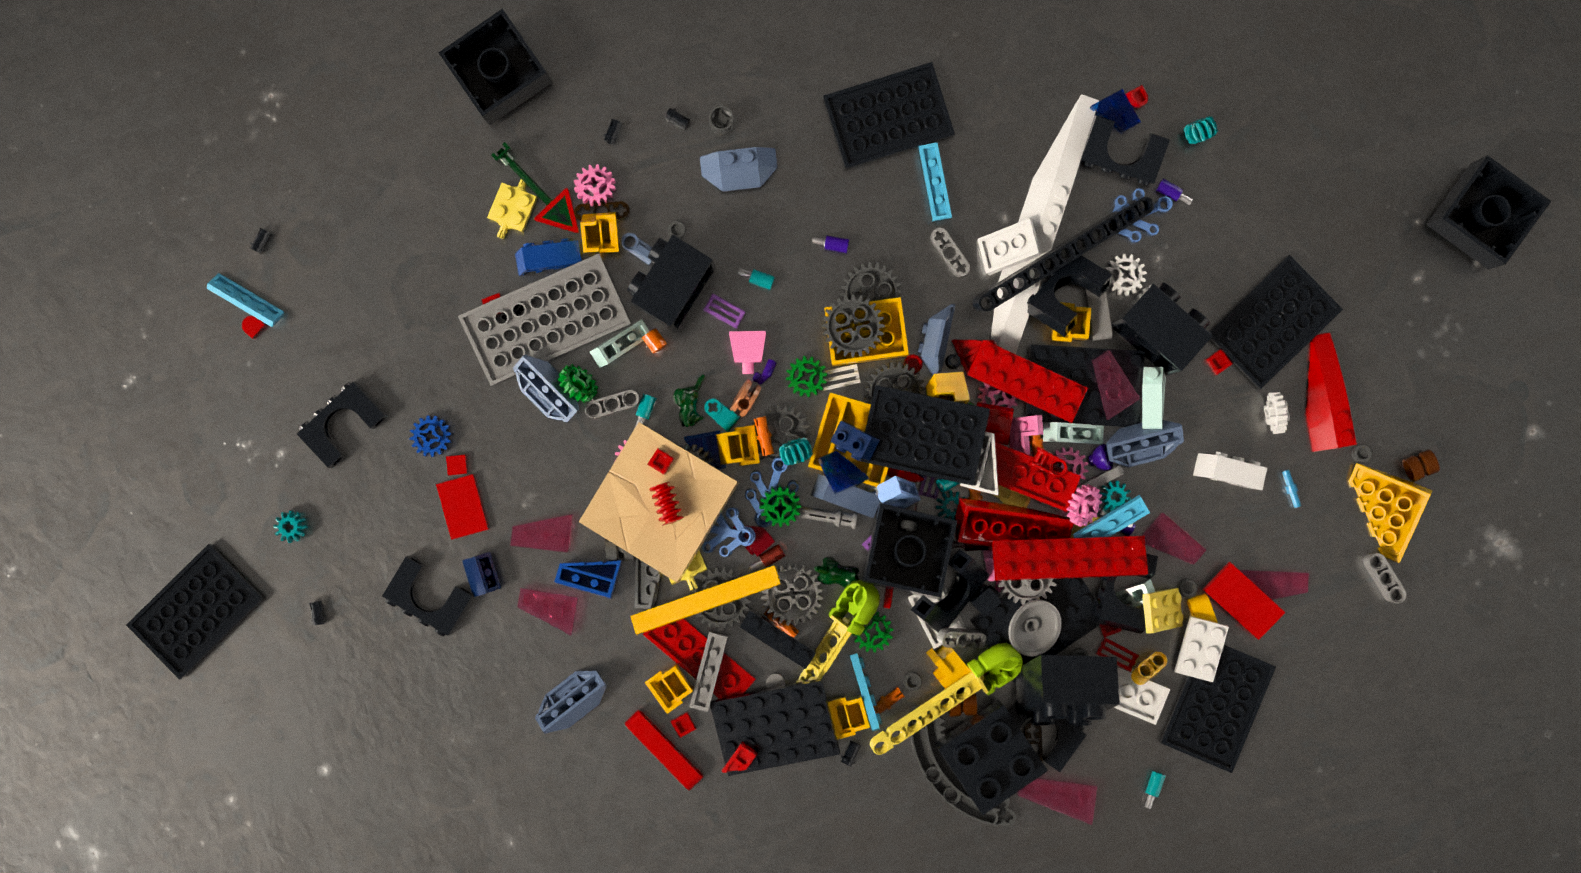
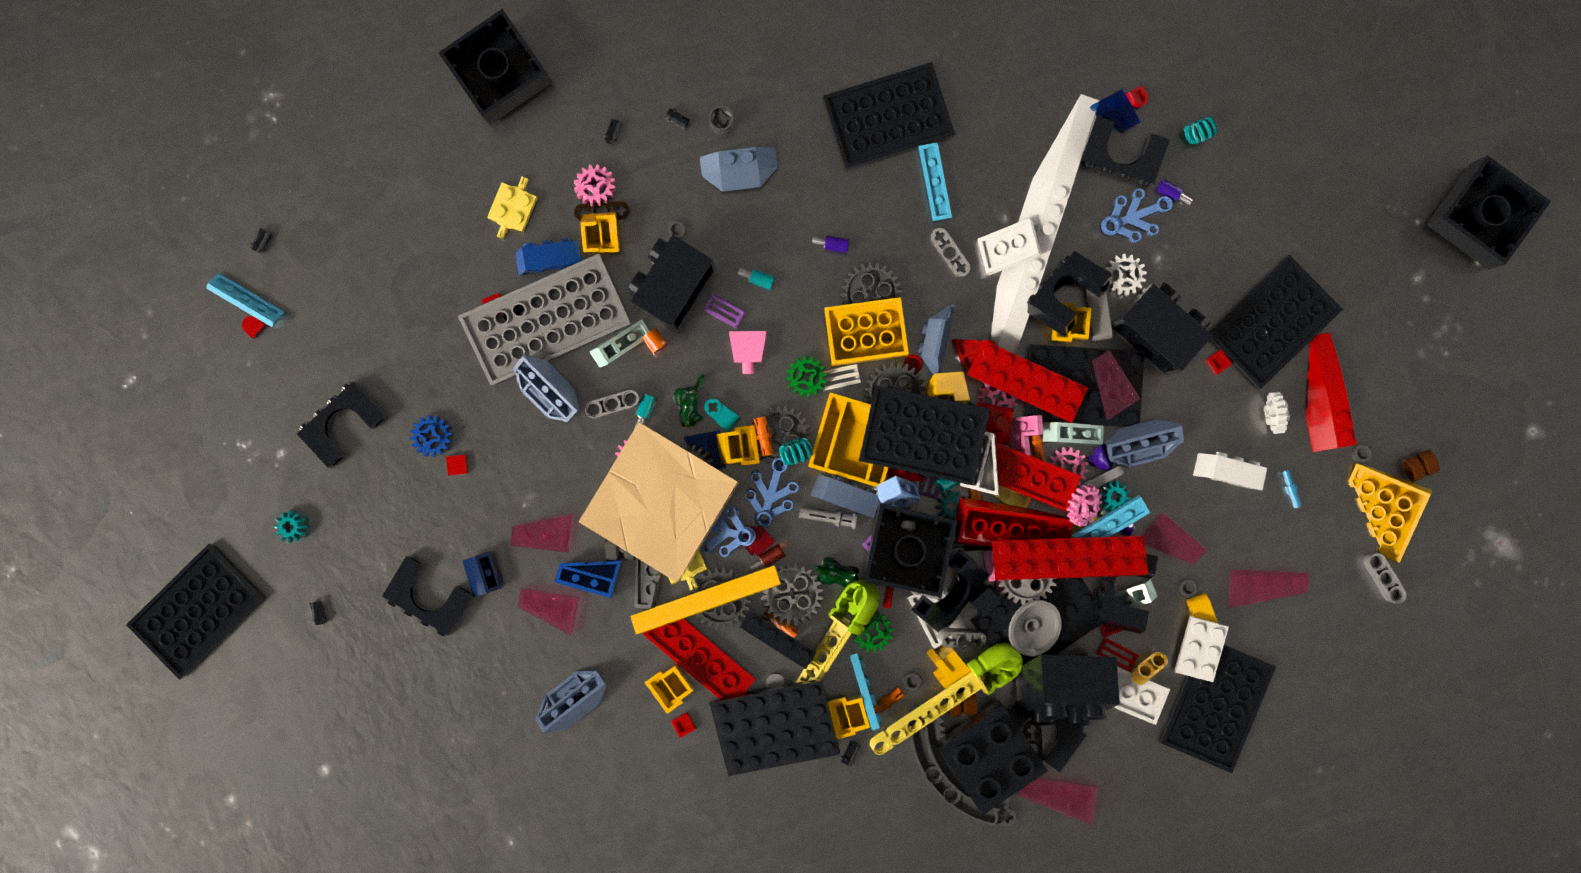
(462, 506): red tile -> none
(558, 211): piece -> none
(578, 383): green gear -> none
(640, 249): sand blue piece -> none
(661, 461): red tile -> none
(663, 750): red beam -> none
(666, 502): red piece -> none
(708, 671): light grey plate -> none
(740, 759): red tile -> none
(745, 399): nougat head -> none
(766, 374): dark purple arm -> none
(772, 506): green gear -> none
(841, 472): clear blue wing -> none
(848, 309): dark grey gear -> none
(855, 441): dark blue brick -> none
(948, 361): black pin -> none
(1048, 462): red piece -> none
(1072, 252): black beam -> none
(1153, 397): light aqua slope -> none
(1154, 787): teal piece -> none
(1162, 610): light yellow plate -> none
(1244, 600): red tile -> none

